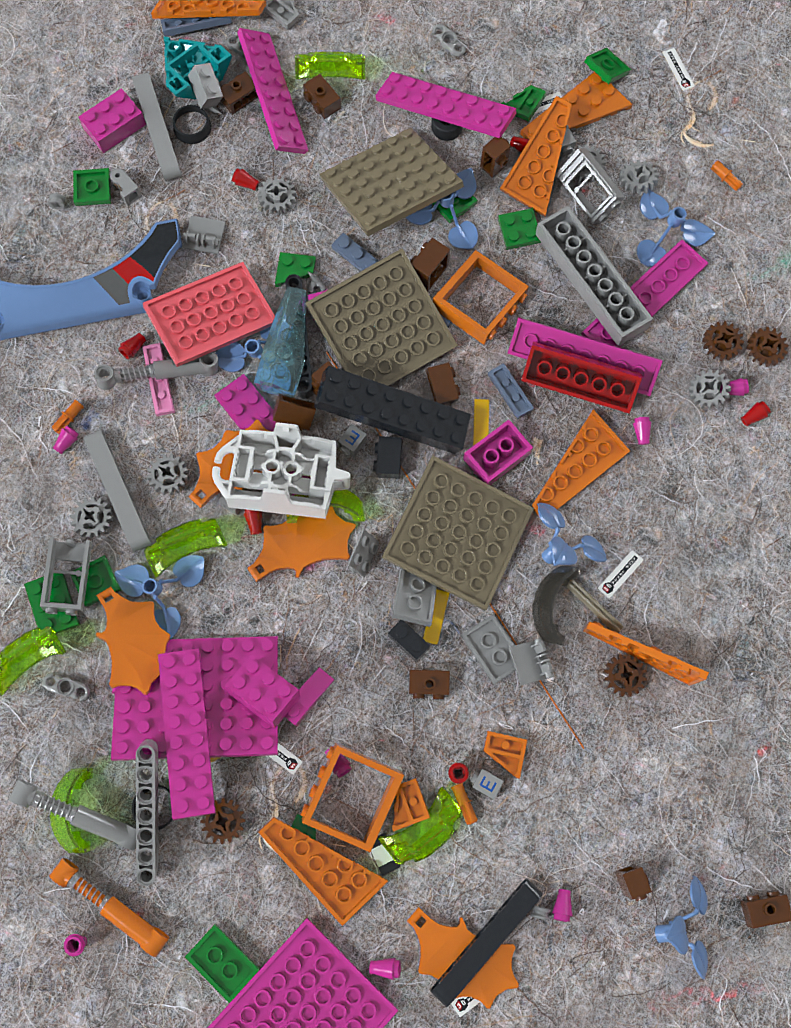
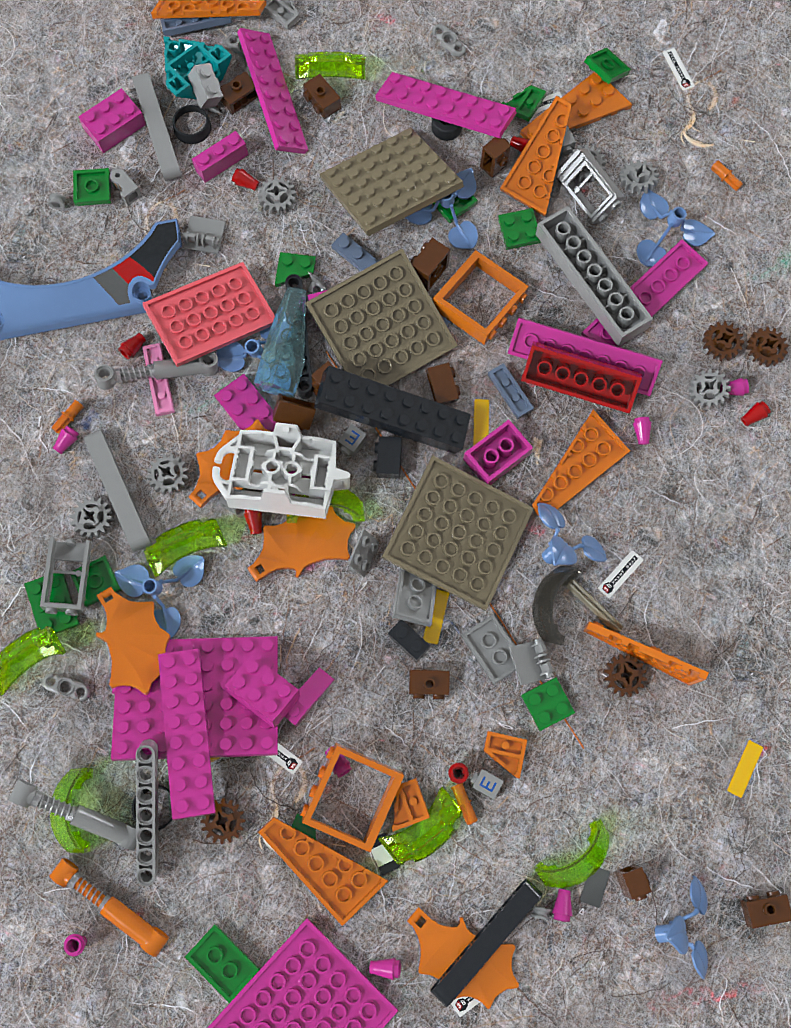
(220, 156): none -> dark pink brick
(547, 704): none -> green plate
(581, 868): none -> clear neon green windscreen
(595, 888): none -> dark grey sticker
(745, 769): none -> yellow sticker

